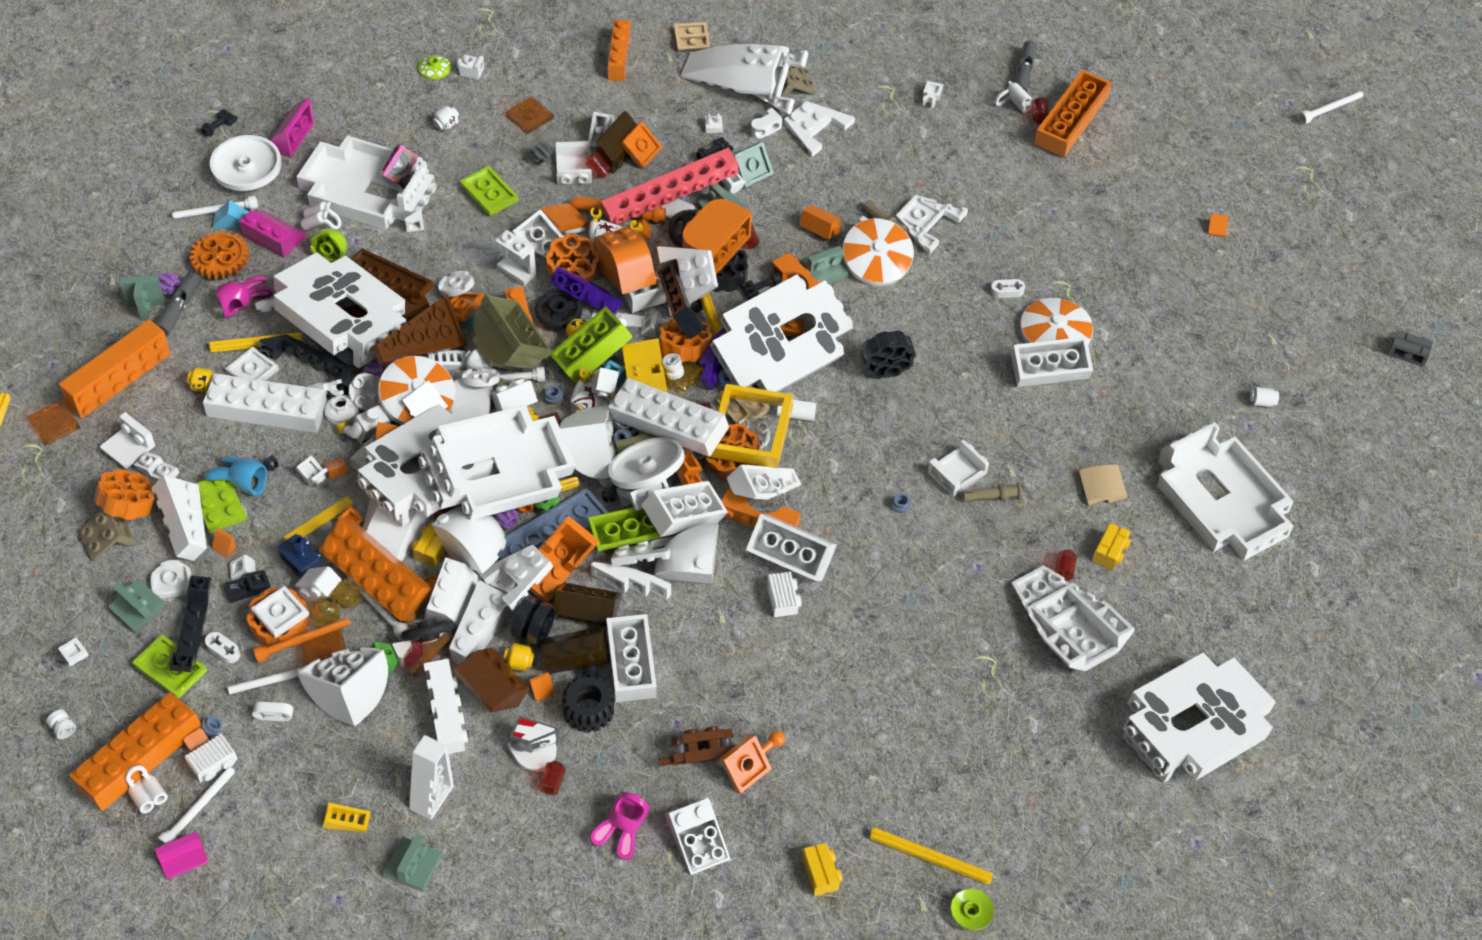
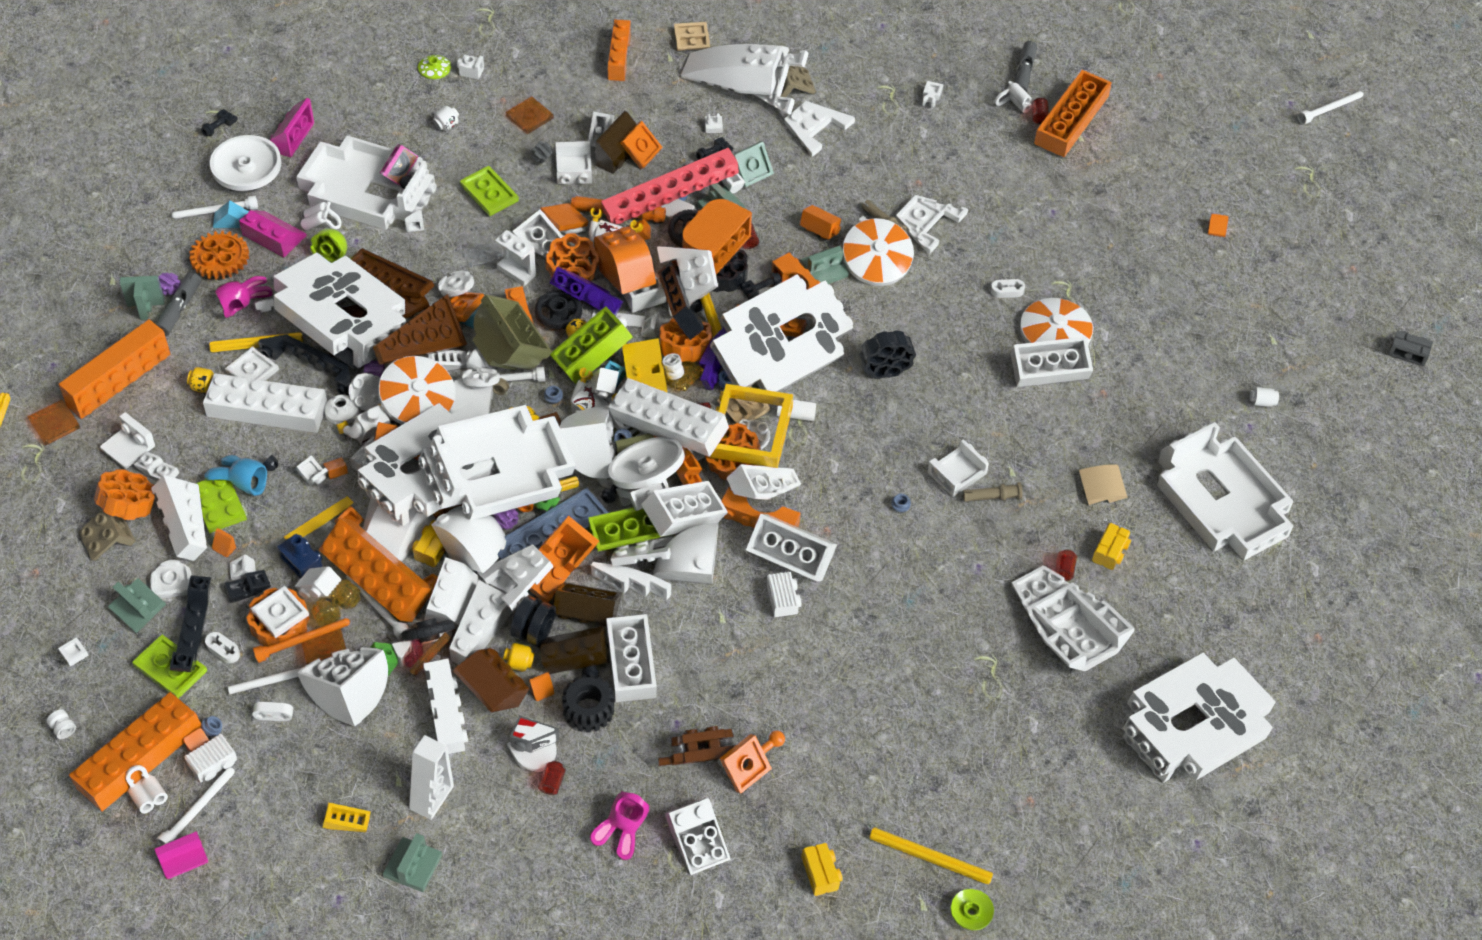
(329, 386): white plate -> none
(423, 399): white piece -> none
(514, 395): white brick -> none
(597, 165): clear red brick -> none
(766, 125): white leg -> none

